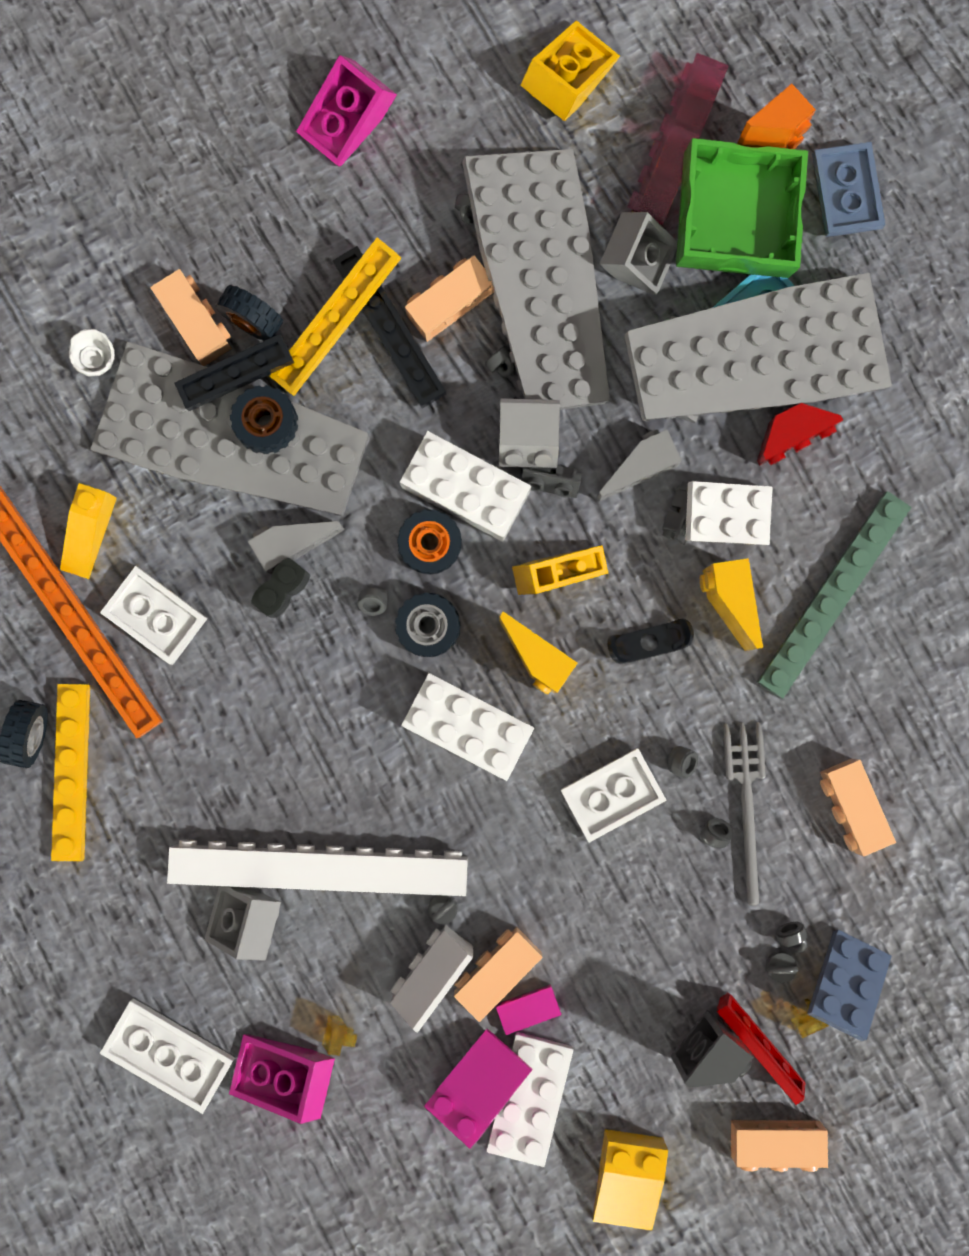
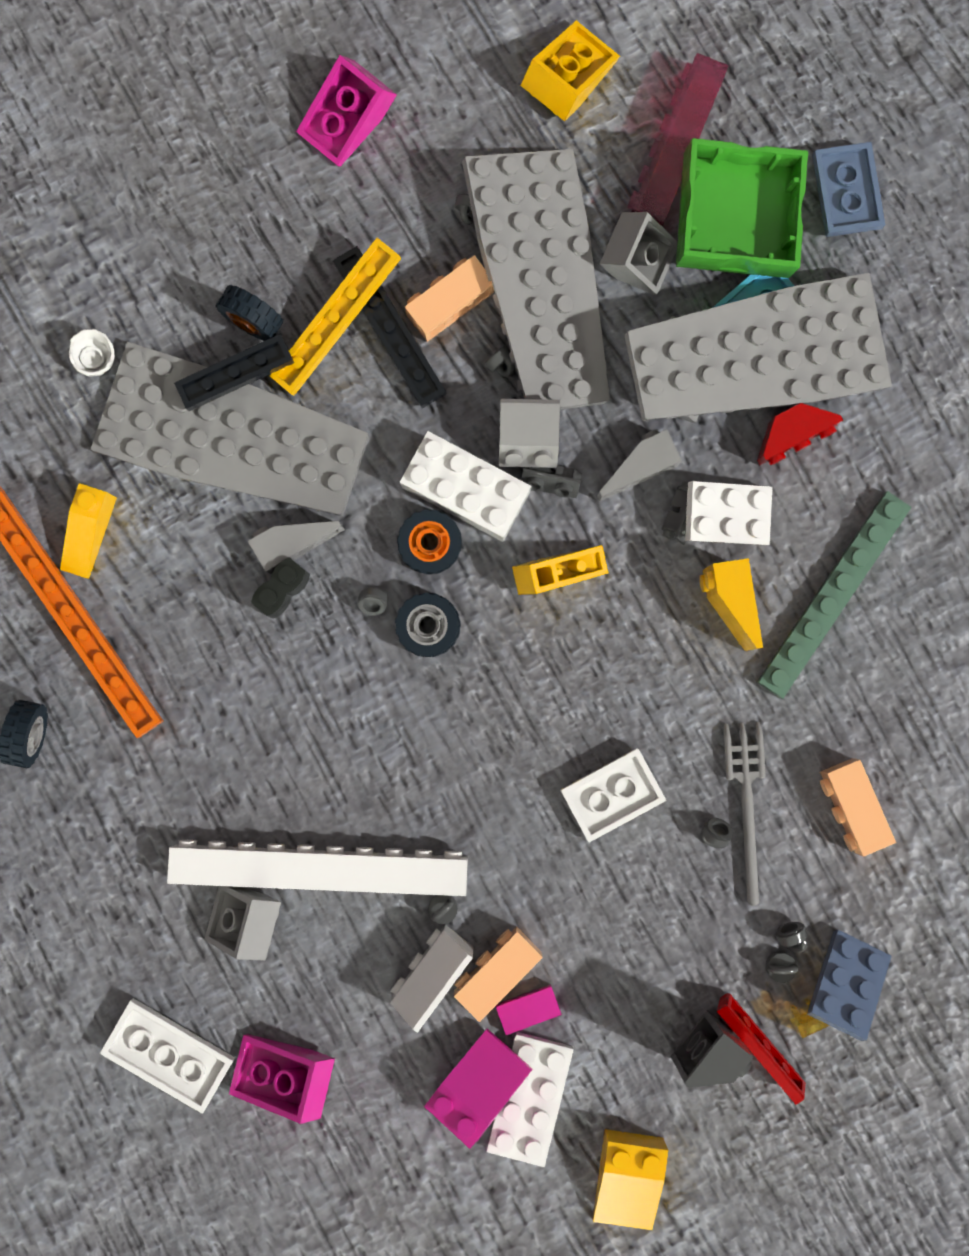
(70, 772): yellow plate -> none
(153, 615): white plate -> none
(192, 316): light nougat brick -> none
(255, 404): black wheel -> none
(336, 1035): clear yellow tile -> none
(467, 726): white brick -> none
(541, 659): yellow slope -> none
(670, 638): black piece -> none
(682, 761): dark grey tile -> none
(779, 122): orange slope -> none
(779, 1144): light nougat brick -> none

